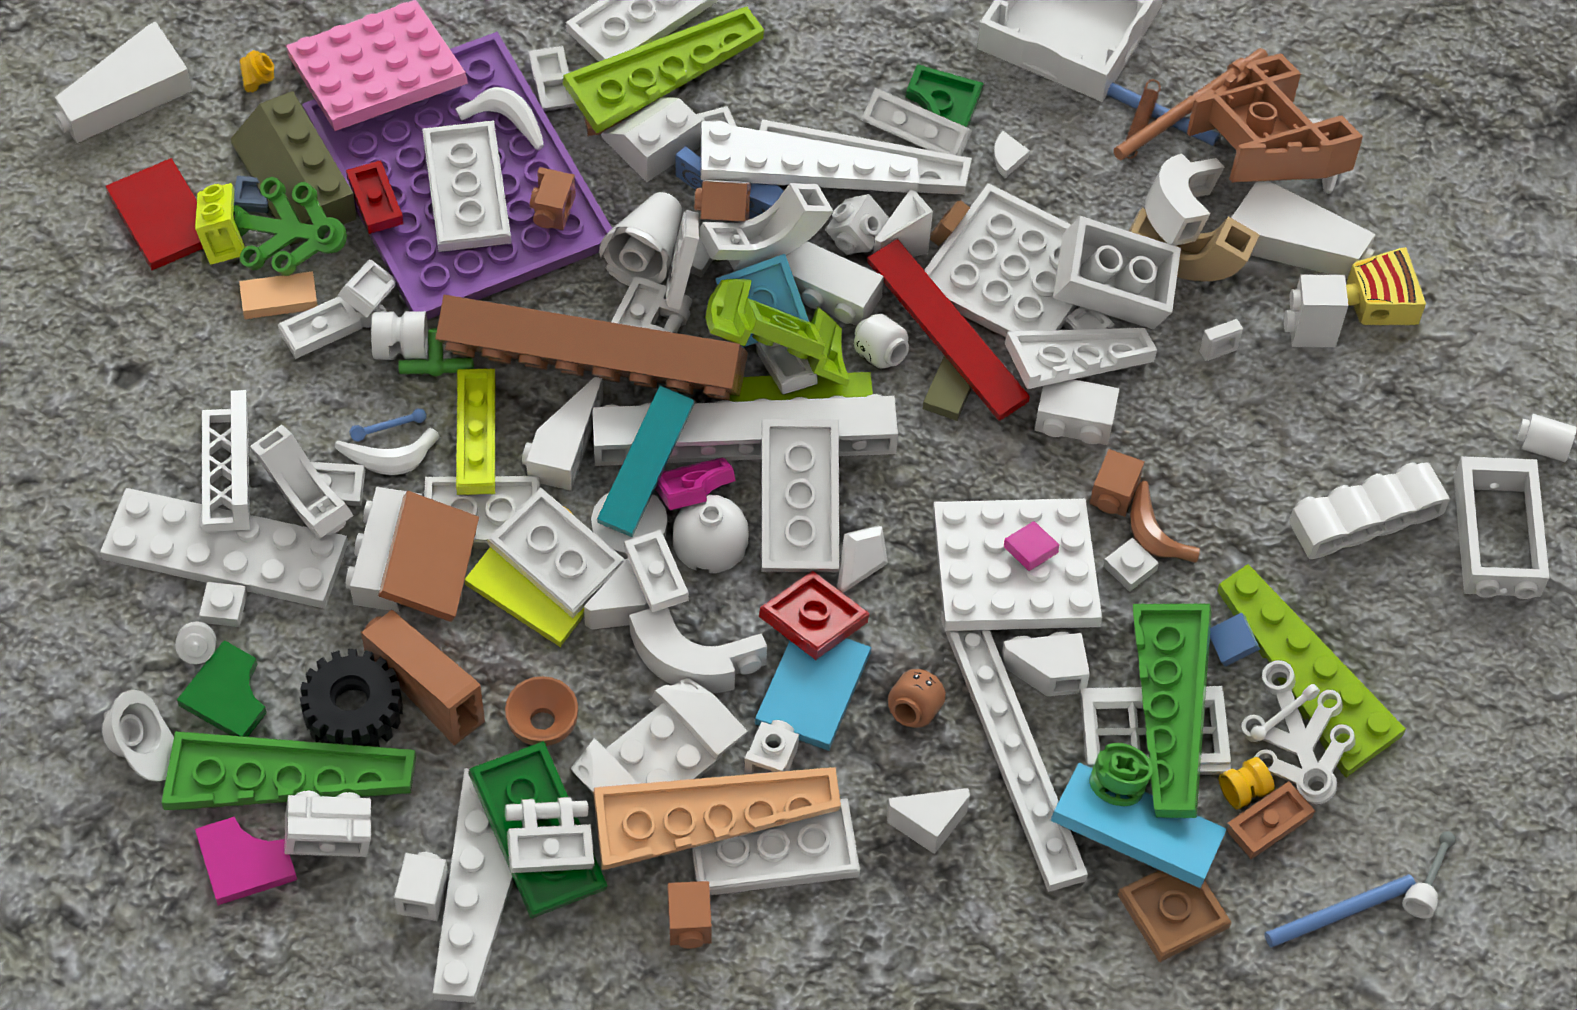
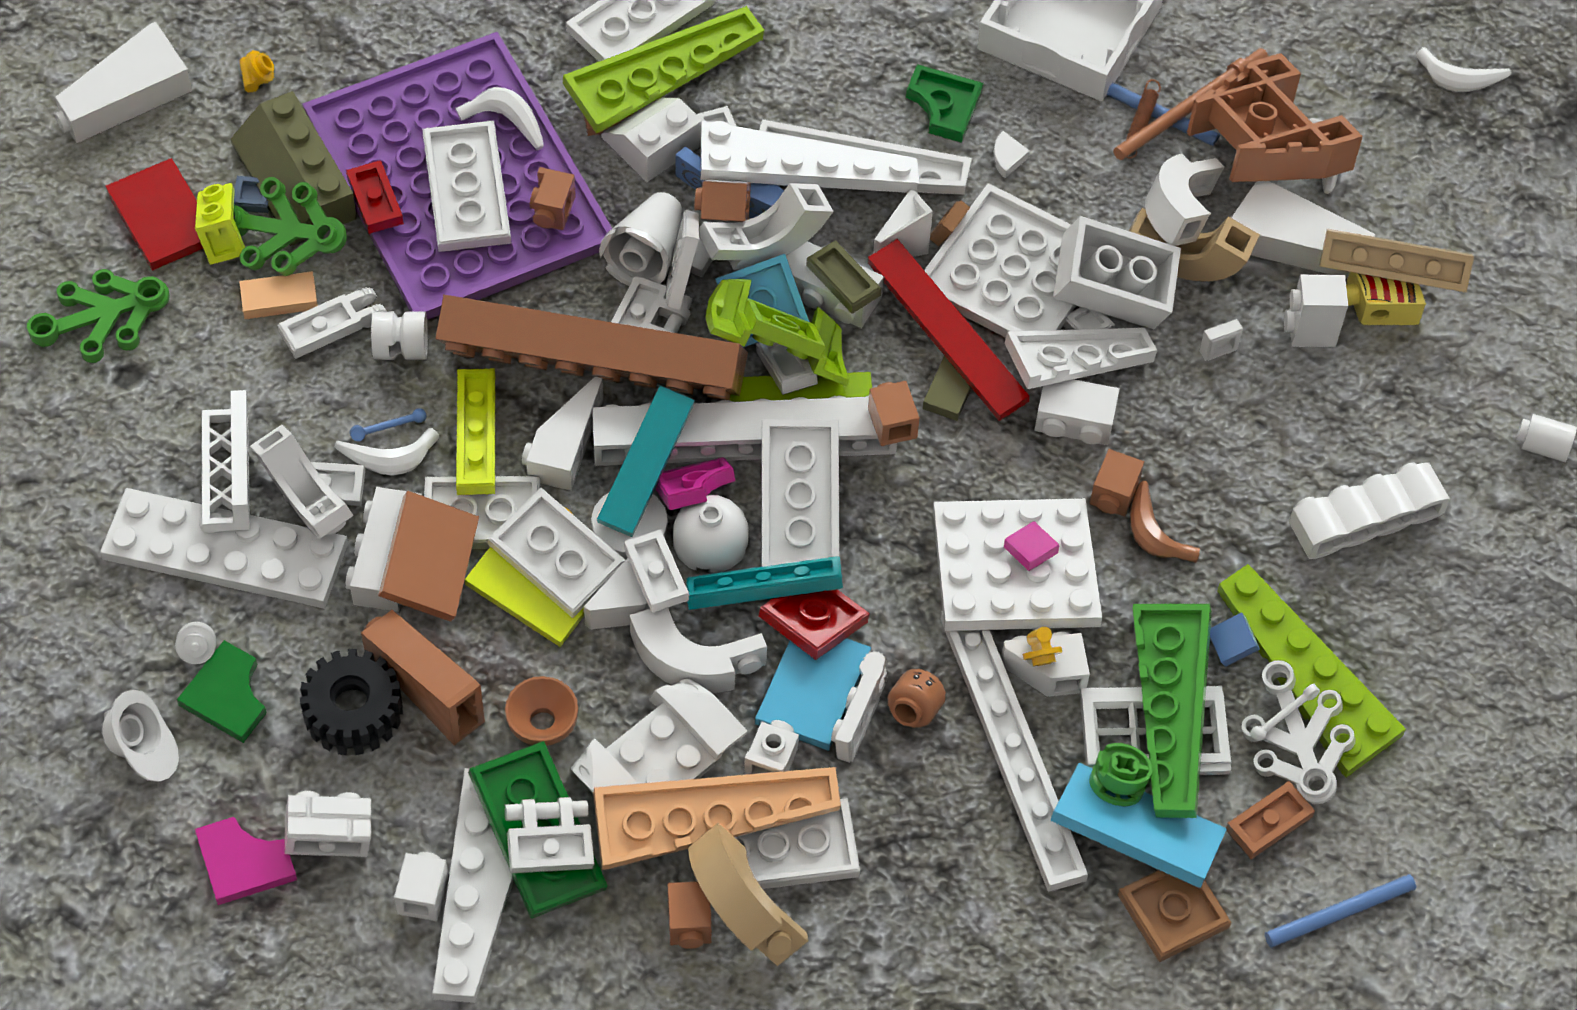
(103, 311): none -> bright green plant
(223, 604): white plate -> none
(253, 770): bright green wing -> none
(368, 288): white tile -> none
(376, 64): bright pink plate -> none
(435, 364): bright green piece -> none
(547, 70): white slope -> none
(739, 900): none -> tan arch
(764, 582): none -> teal tile
(843, 276): none -> olive tile
(856, 224): white brick -> none
(860, 706): none -> white hinge
(861, 556): white piece -> none
(881, 341): white head -> none
(893, 413): none -> nougat brick
(915, 124): white tile -> none
(928, 816): white slope -> none
(1041, 652): none -> yellow plate
(1131, 564): white plate -> none
(1245, 783): yellow wheel -> none
(1396, 260): none -> tan plate
(1421, 897): white hinge -> none
(1457, 78): none -> white piece
(1500, 475): white window -> none

